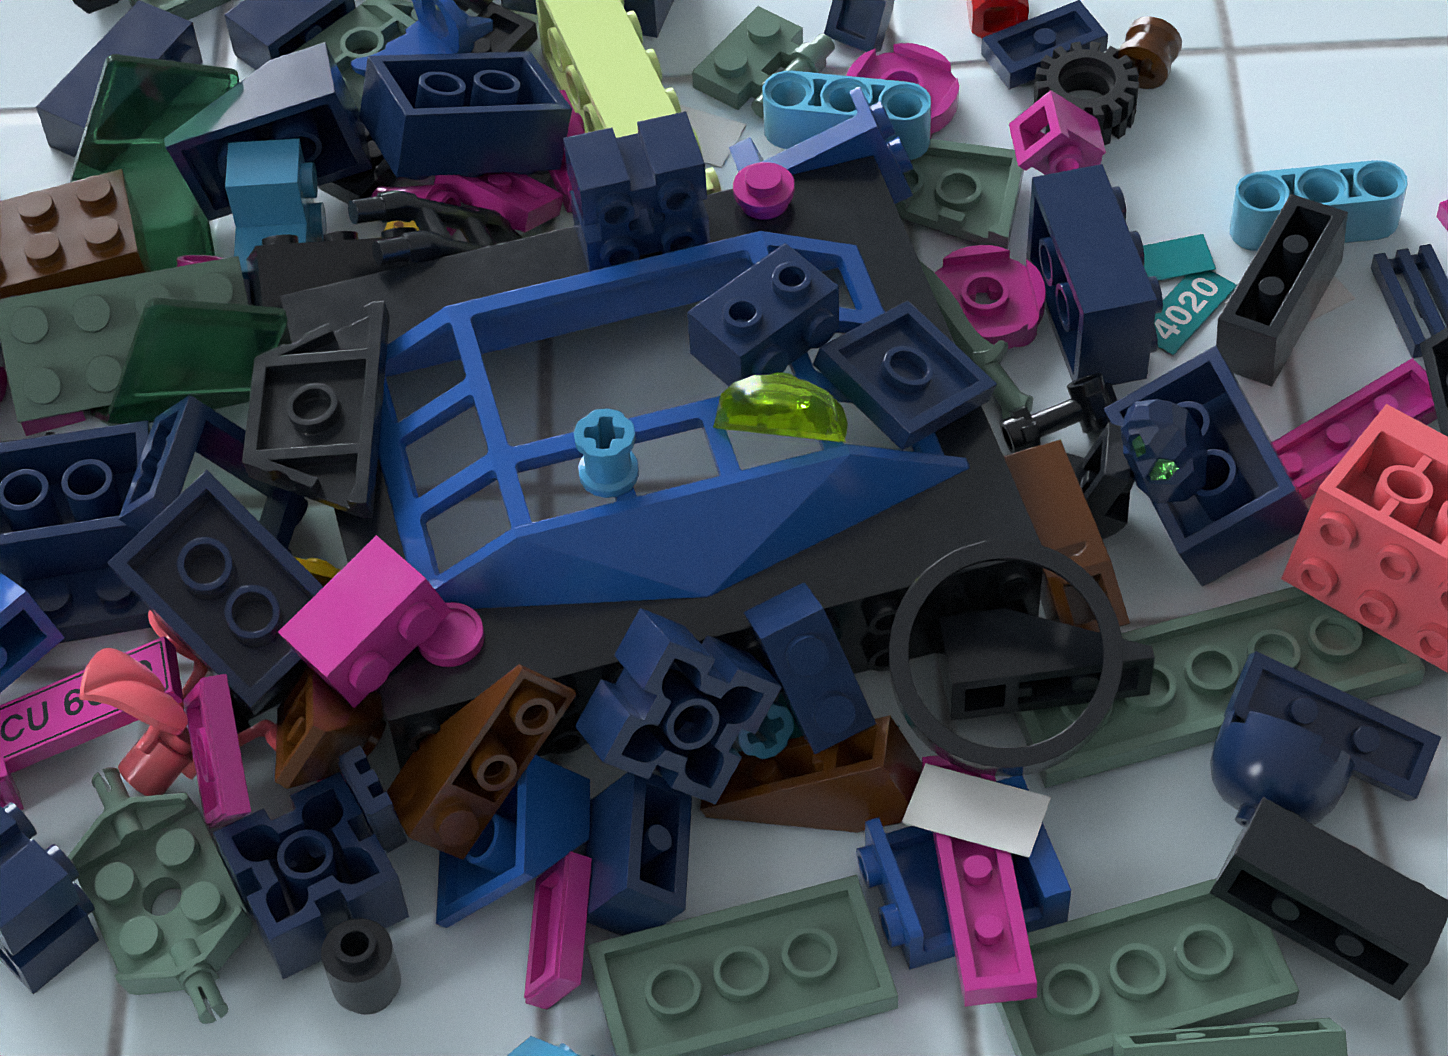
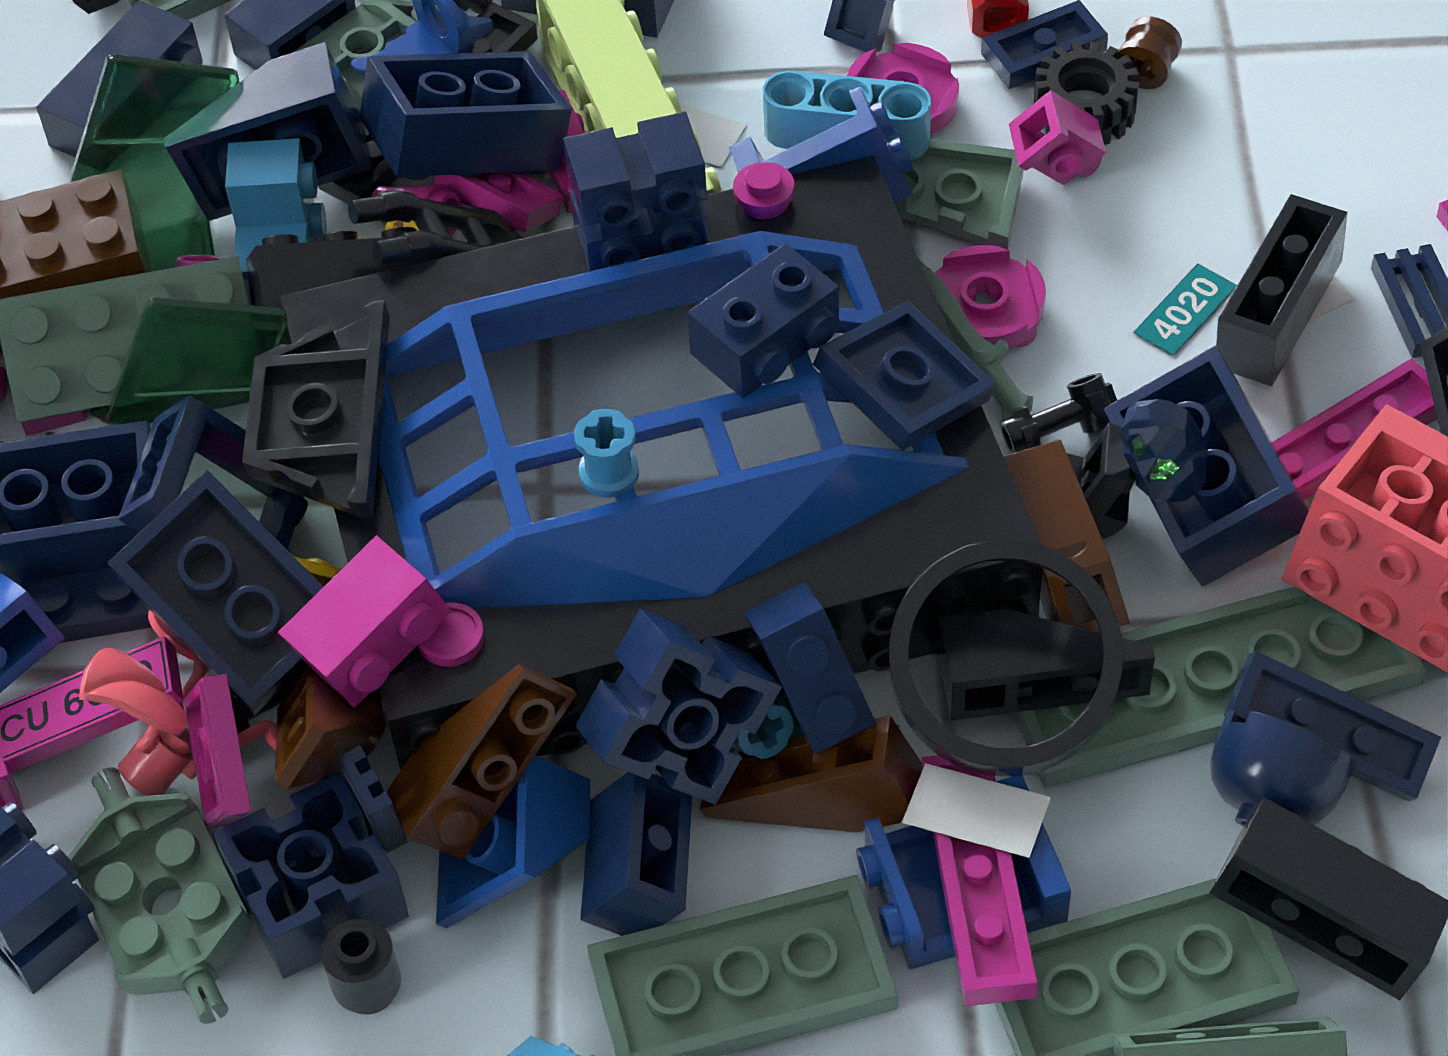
(558, 931): dark pink tile -> none
(753, 54): sand green plate -> none
(781, 407): clear neon green plate -> none
(1093, 275): dark blue brick -> none
(1178, 257): teal sticker -> none
(1367, 190): medium azure beam -> none

